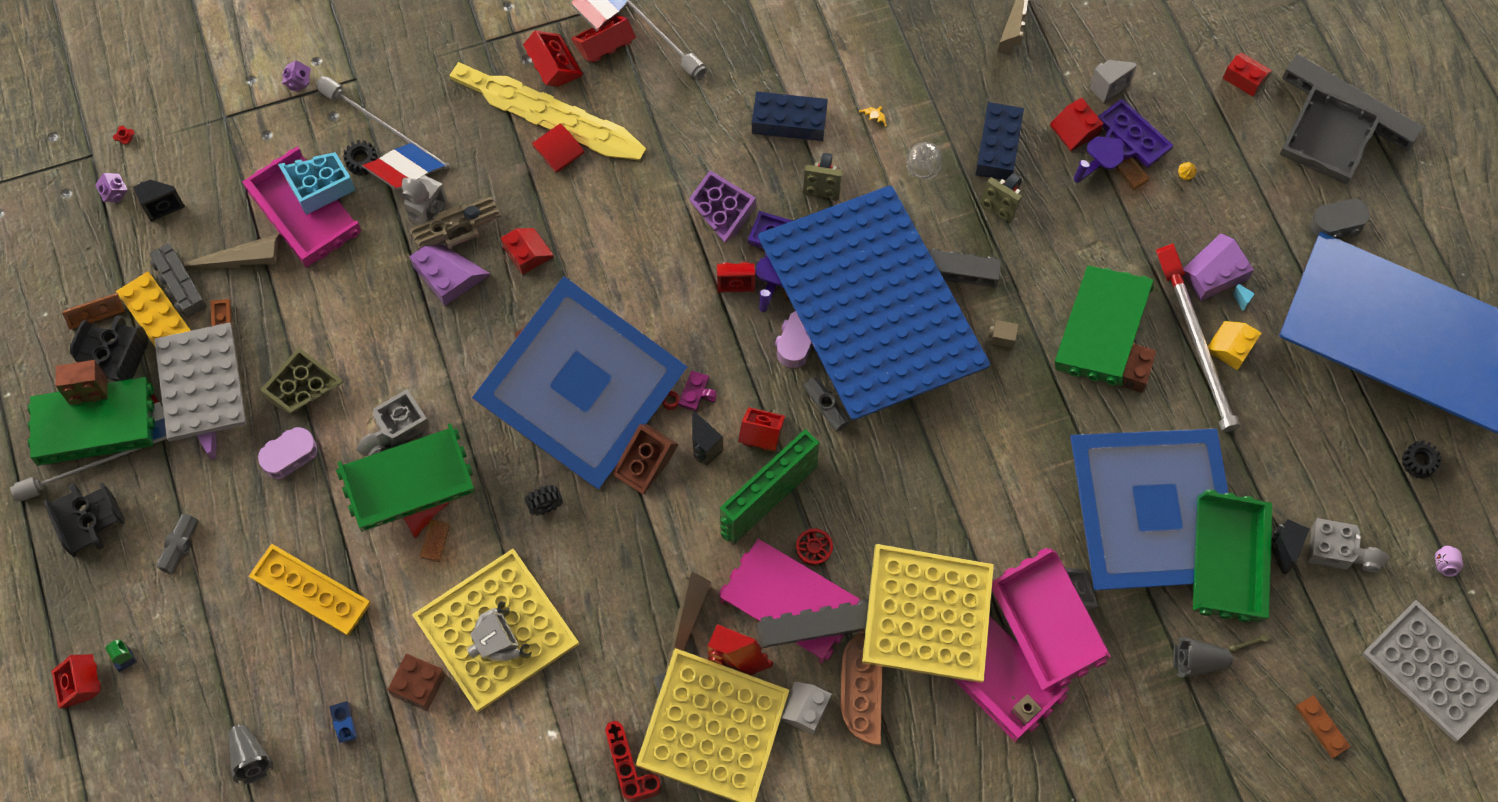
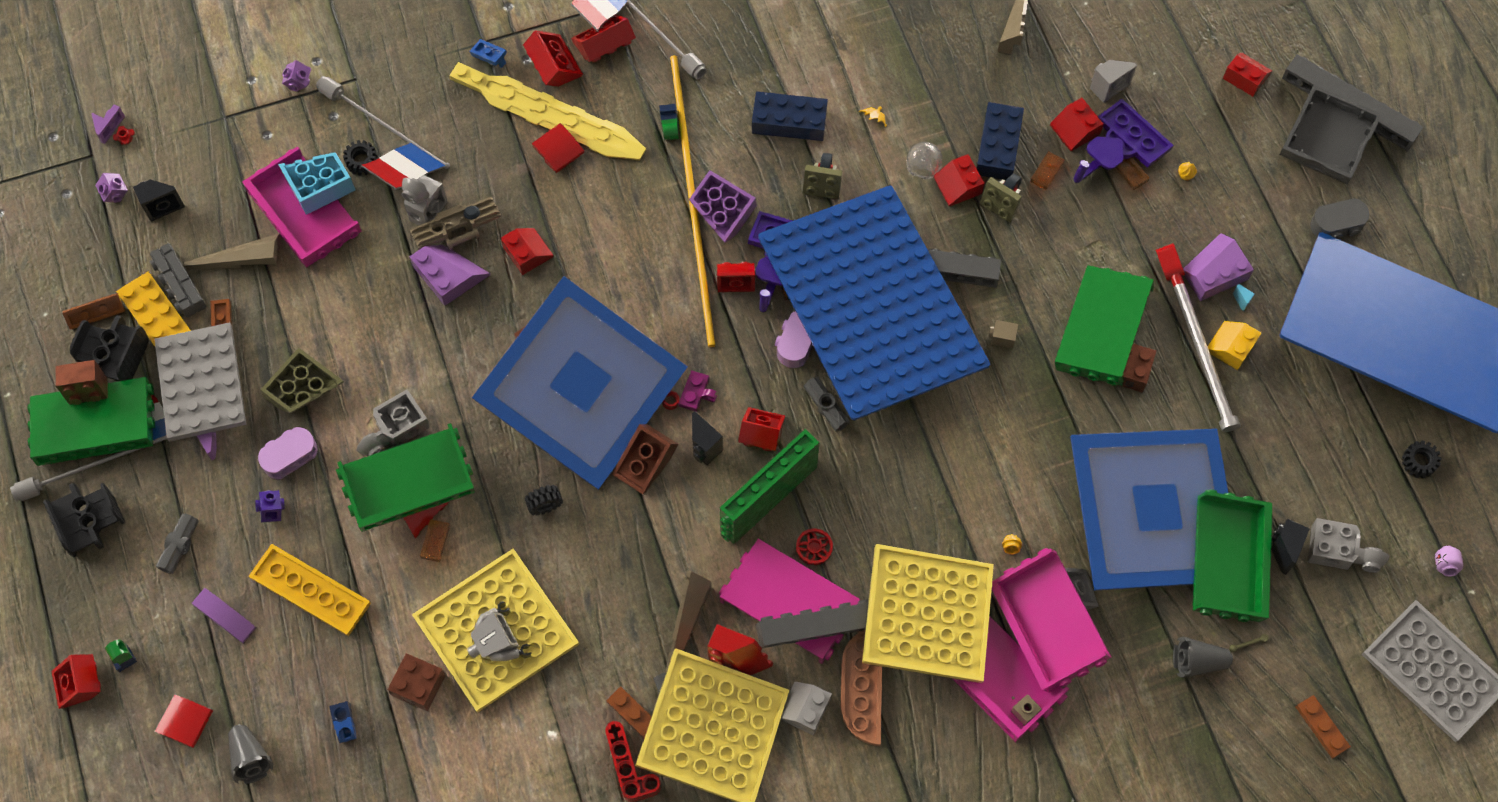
(106, 126): none -> medium lavender slope
(184, 721): none -> red slope
(223, 615): none -> medium lavender slope
(270, 506): none -> dark purple brick
(489, 52): none -> blue plate
(630, 711): none -> dark orange plate
(669, 121): none -> leg
(694, 212): none -> yellow piece
(959, 180): none -> red slope
(1012, 544): none -> yellow plate
(1047, 170): none -> clear orange plate

